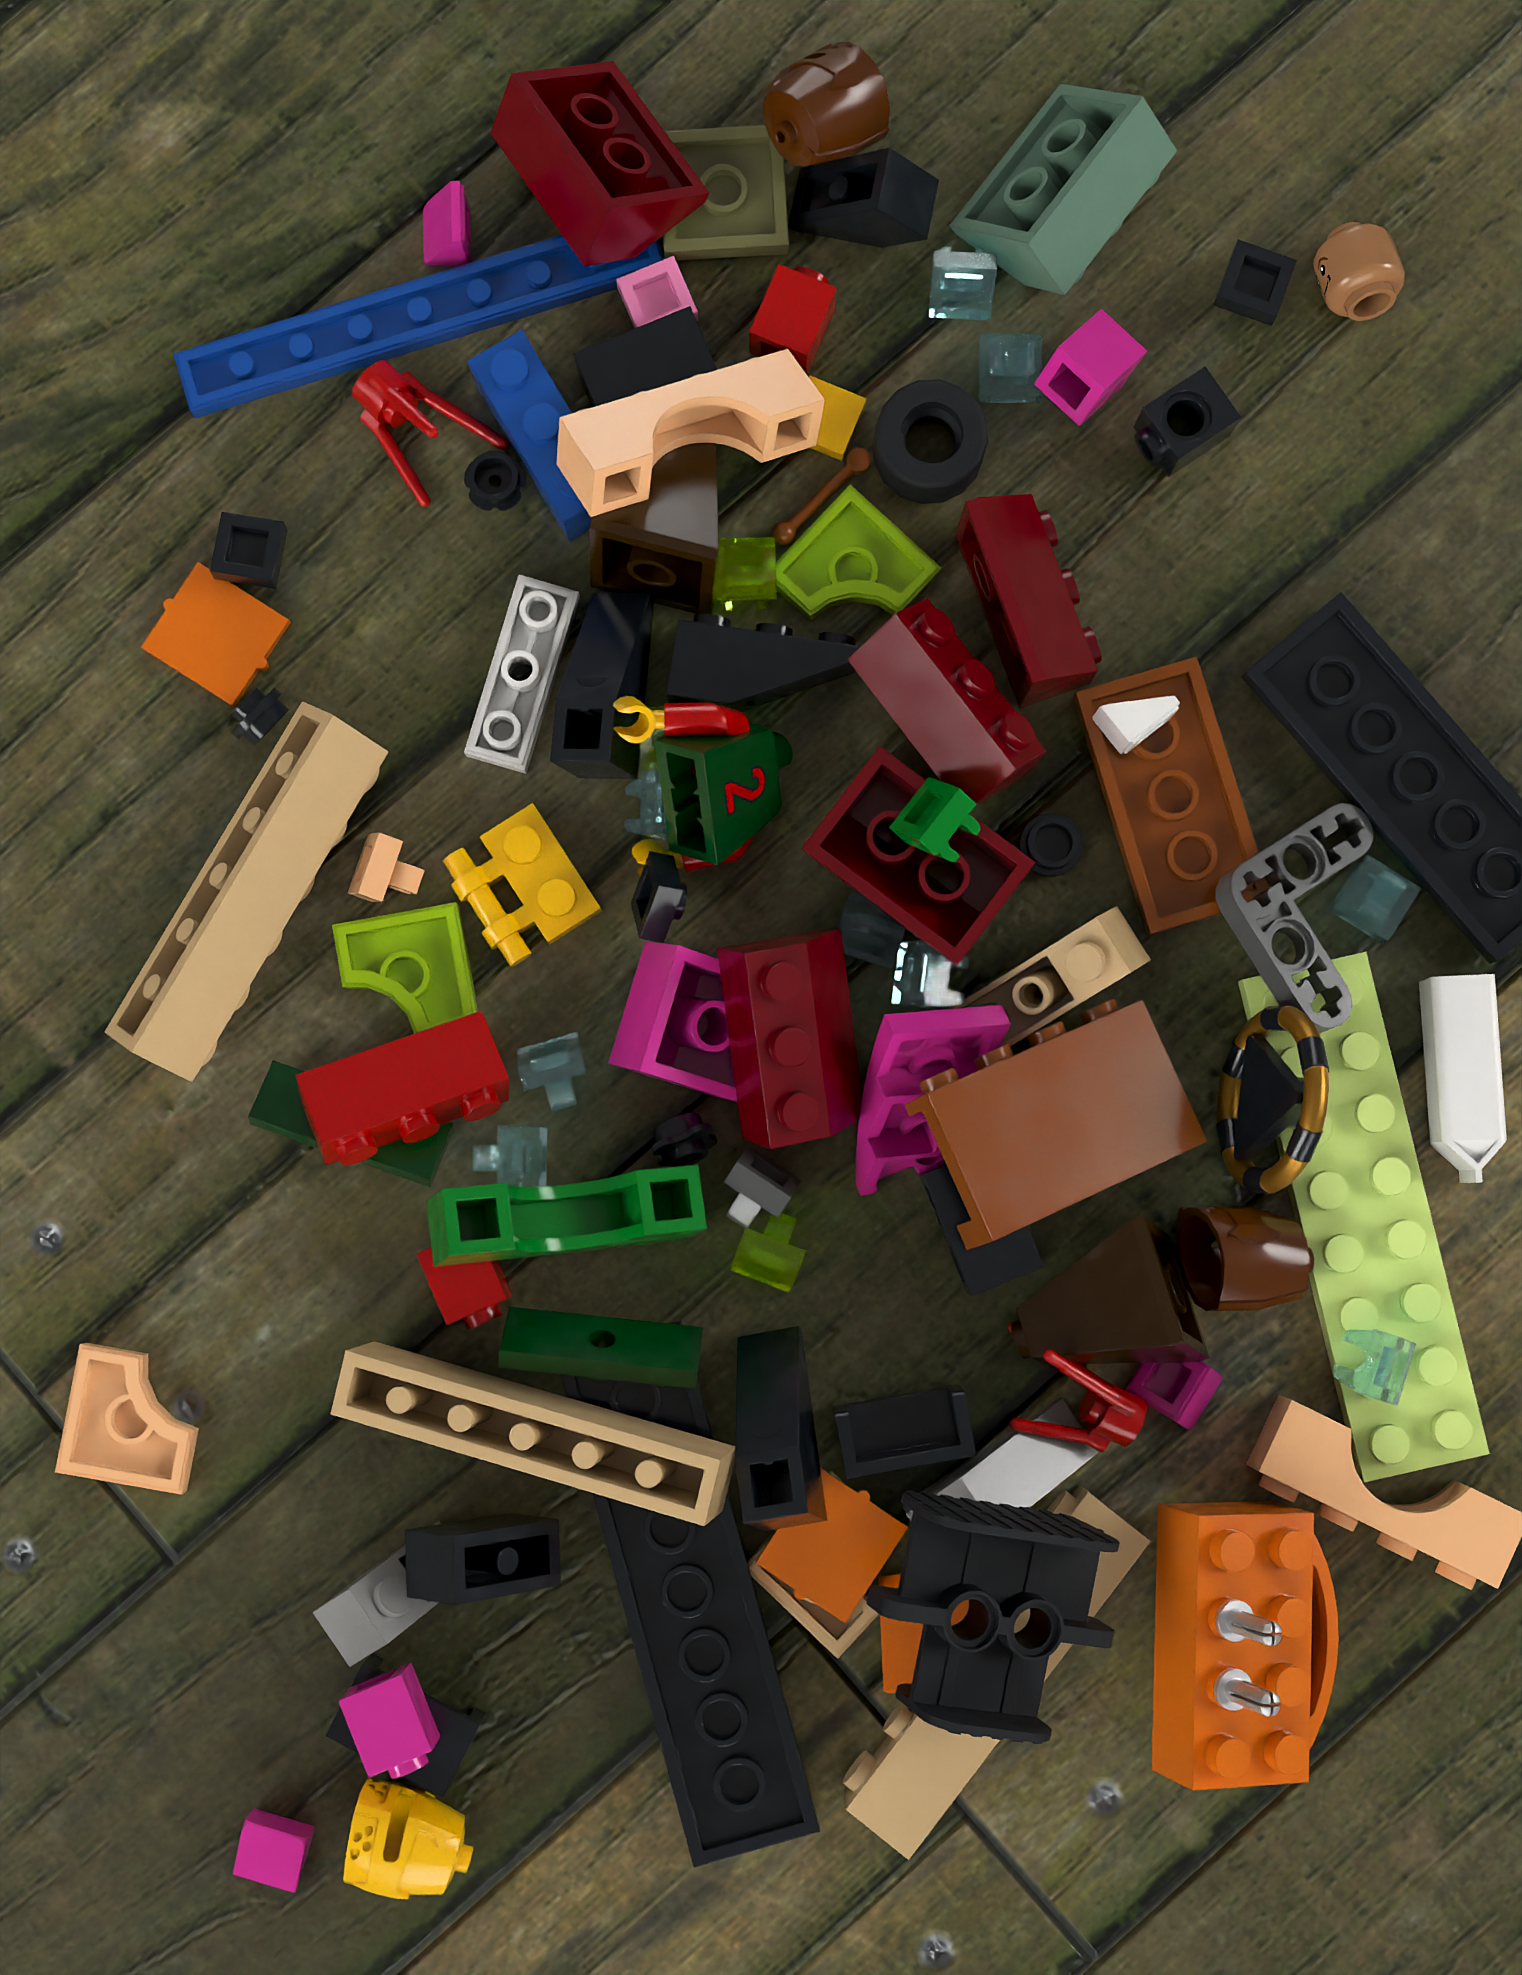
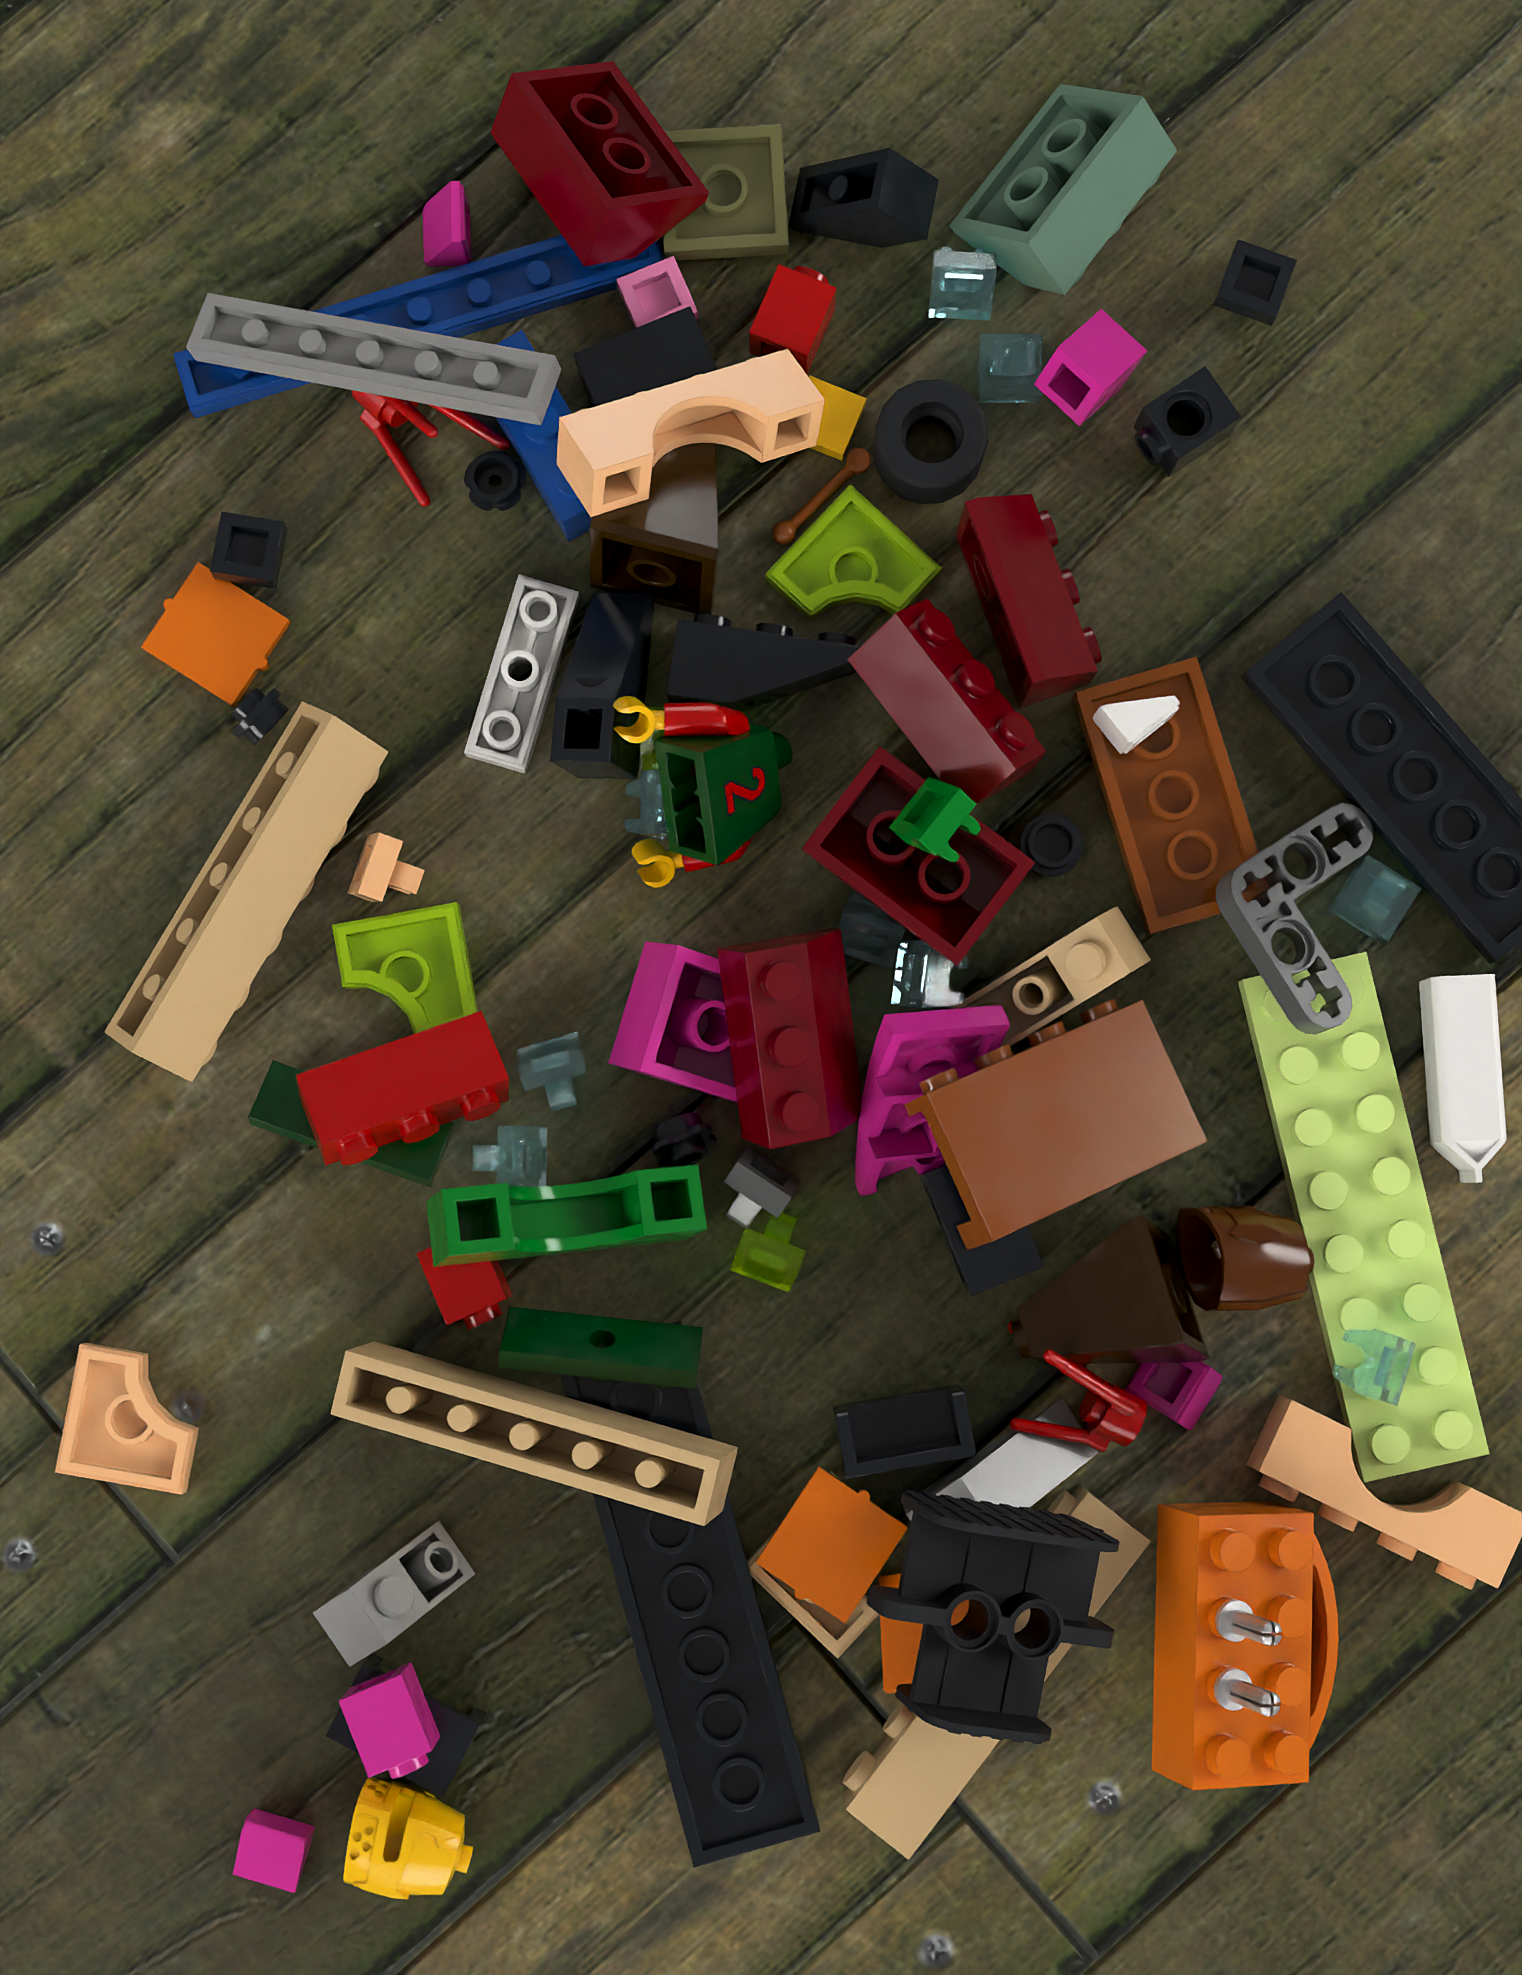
(375, 358): none -> light grey plate
(482, 1558): black brick -> none
(538, 873): yellow plate -> none
(658, 897): black plate -> none
(746, 571): clear neon green tile -> none
(776, 1433): black slope -> none
(827, 106): reddish brown helmet -> none
(1264, 1097): piece -> none
(1359, 271): medium nougat head -> none

